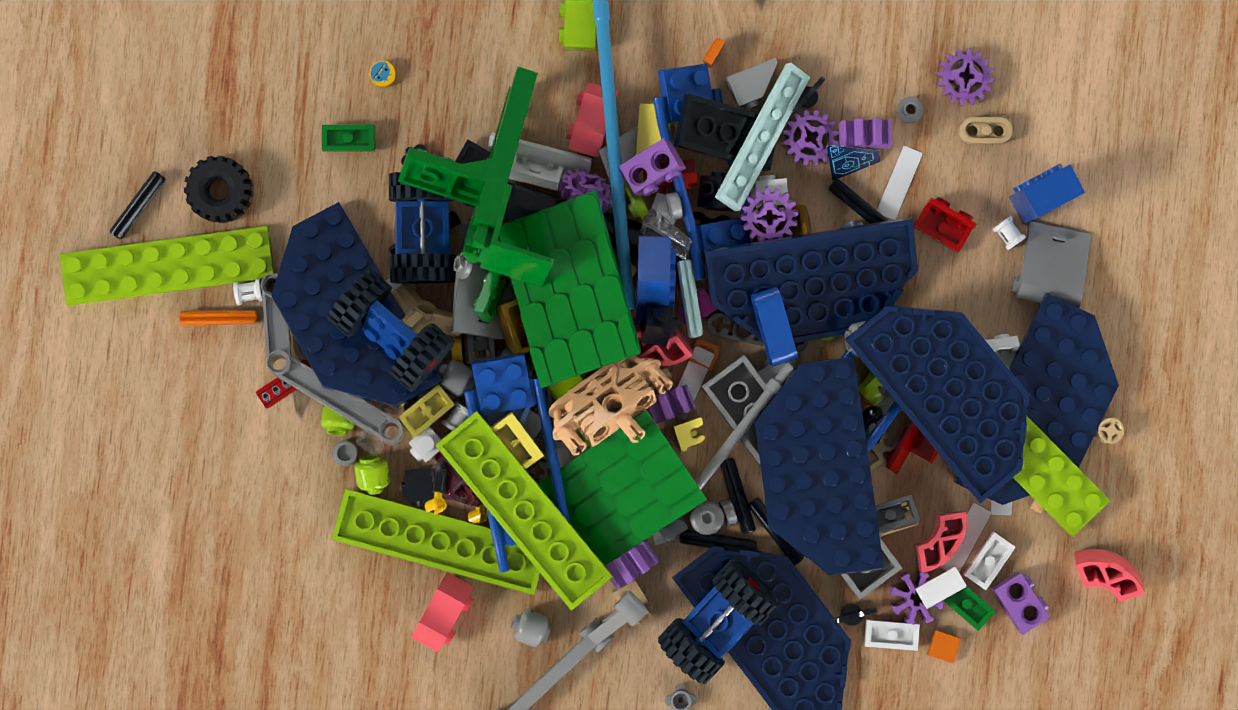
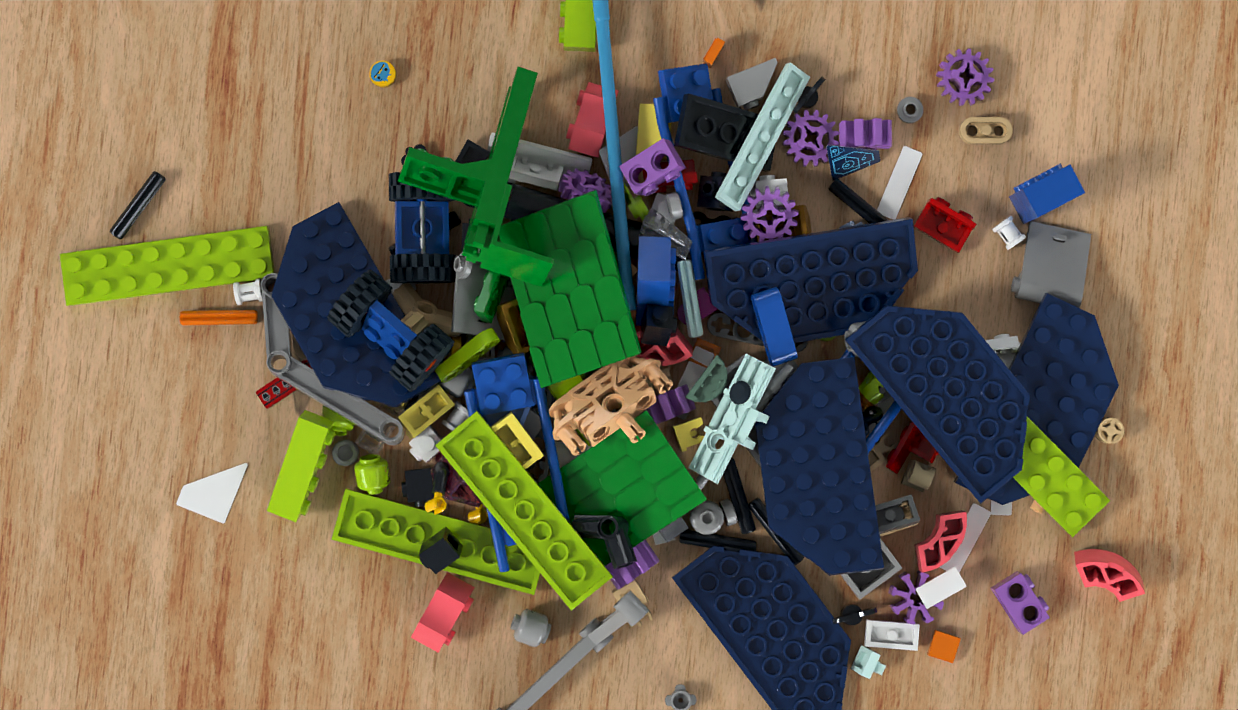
(204, 175): black tyre -> none
(213, 494): none -> white sticker
(301, 465): none -> lime brick
(348, 138): green plate -> none
(440, 550): none -> black brick
(467, 354): none -> lime beam
(617, 544): none -> black piece
(710, 382): none -> sand green plate
(718, 622): black plate -> none
(733, 418): none -> light aqua piece
(867, 662): none -> light aqua tile
(918, 475): none -> dark tan leg
(970, 607): green plate -> none
(989, 560): white plate -> none

